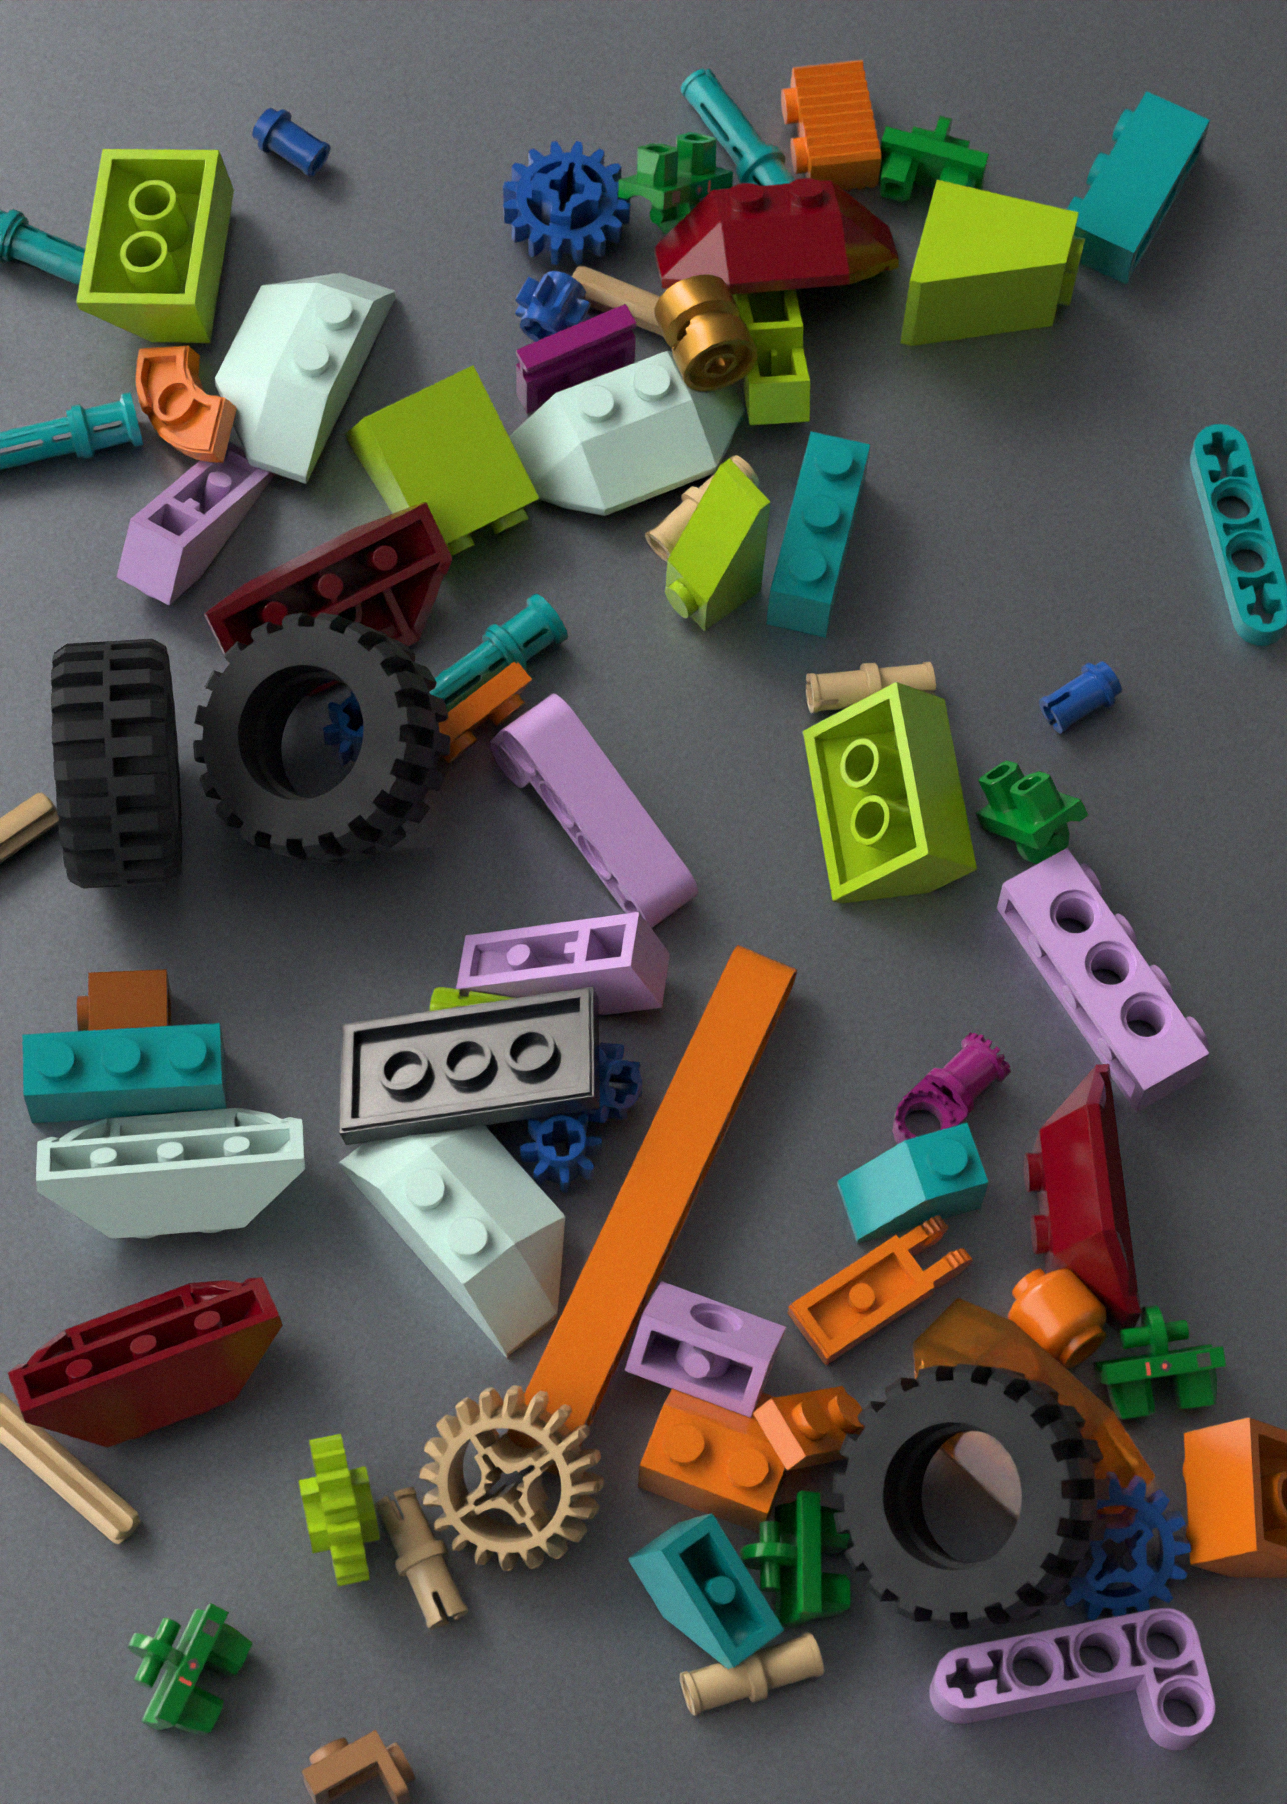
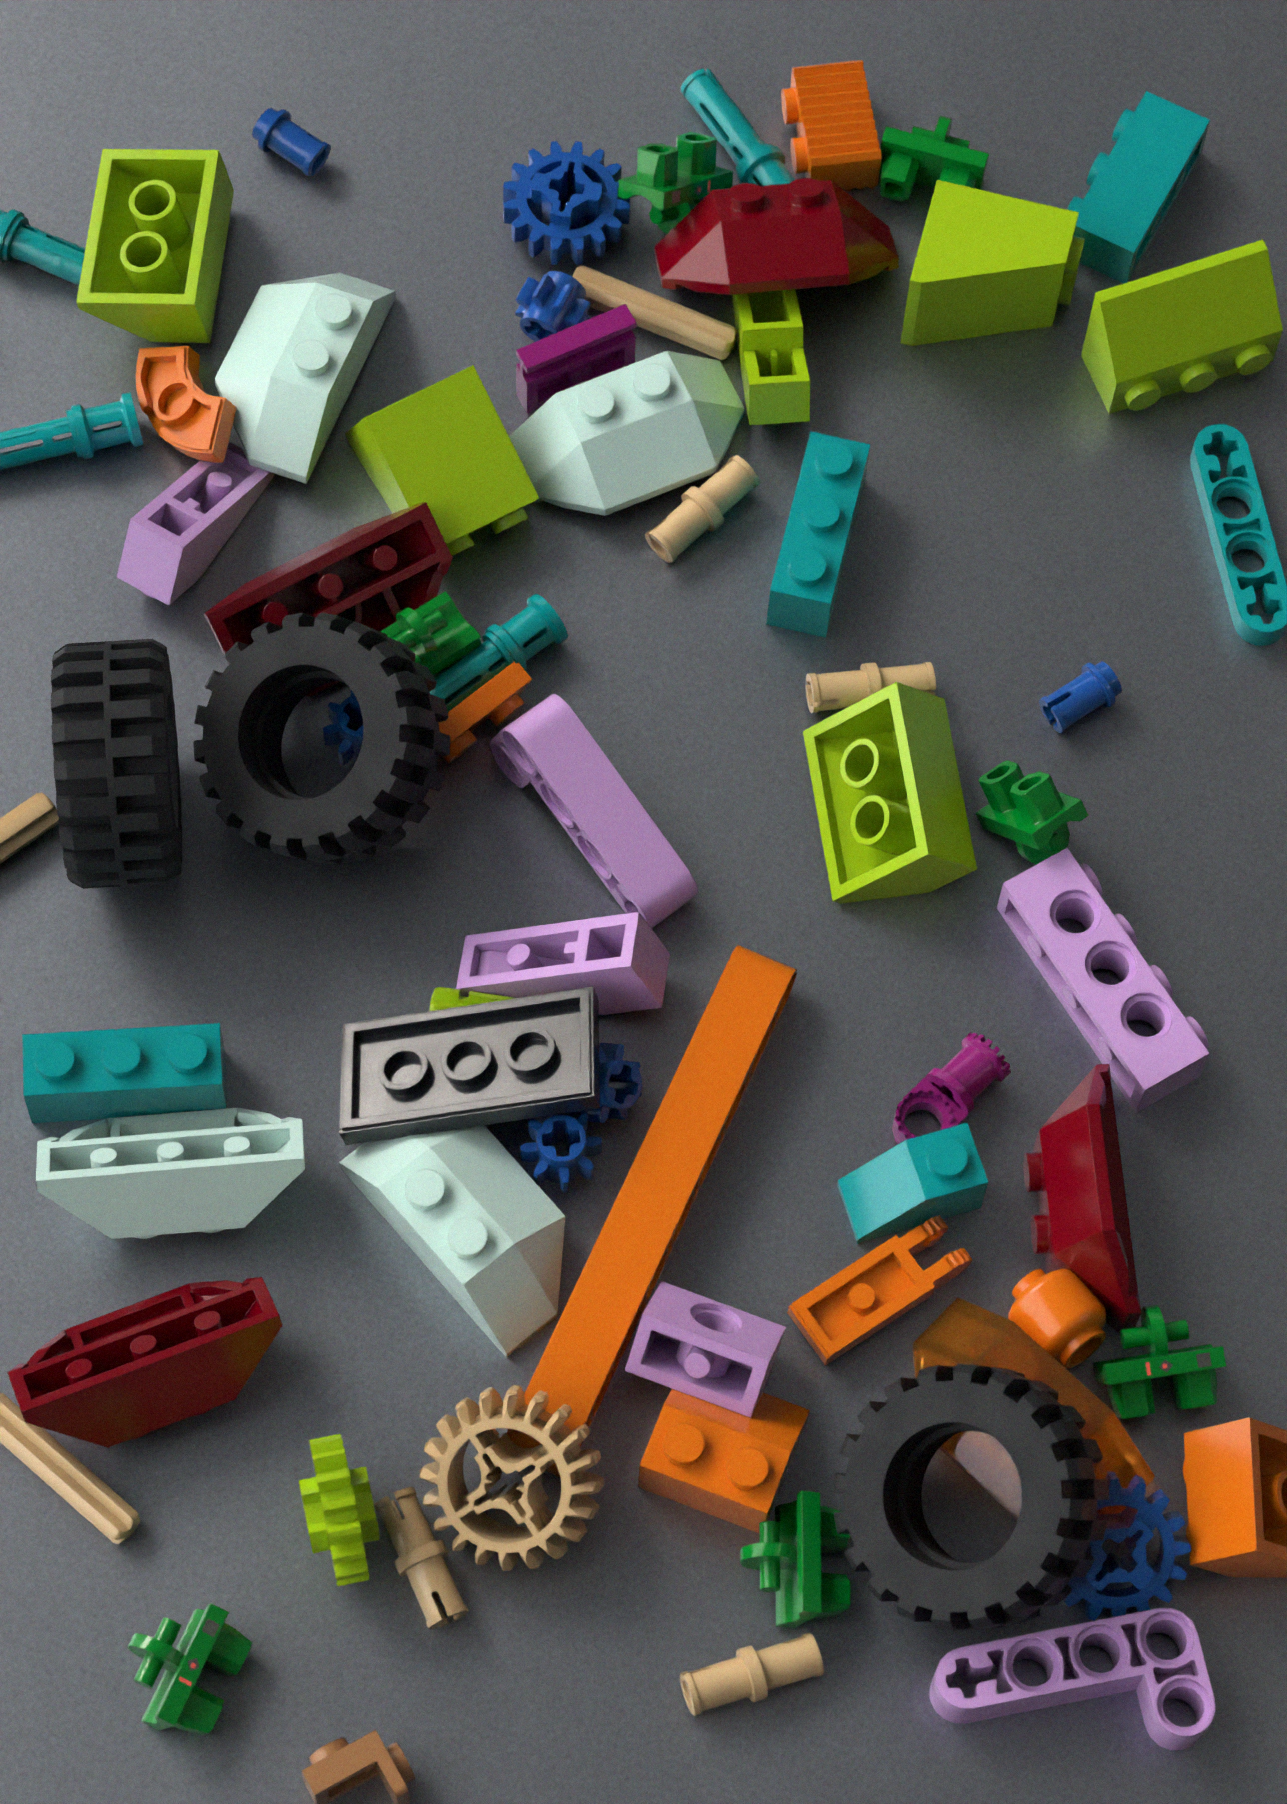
(125, 1000): dark orange brick -> none
(435, 633): none -> green hips
(705, 332): pearl gold wheel -> none
(706, 1590): teal slope -> none
(720, 550): lime slope -> none
(810, 1425): orange plate -> none
(1183, 328): none -> lime slope

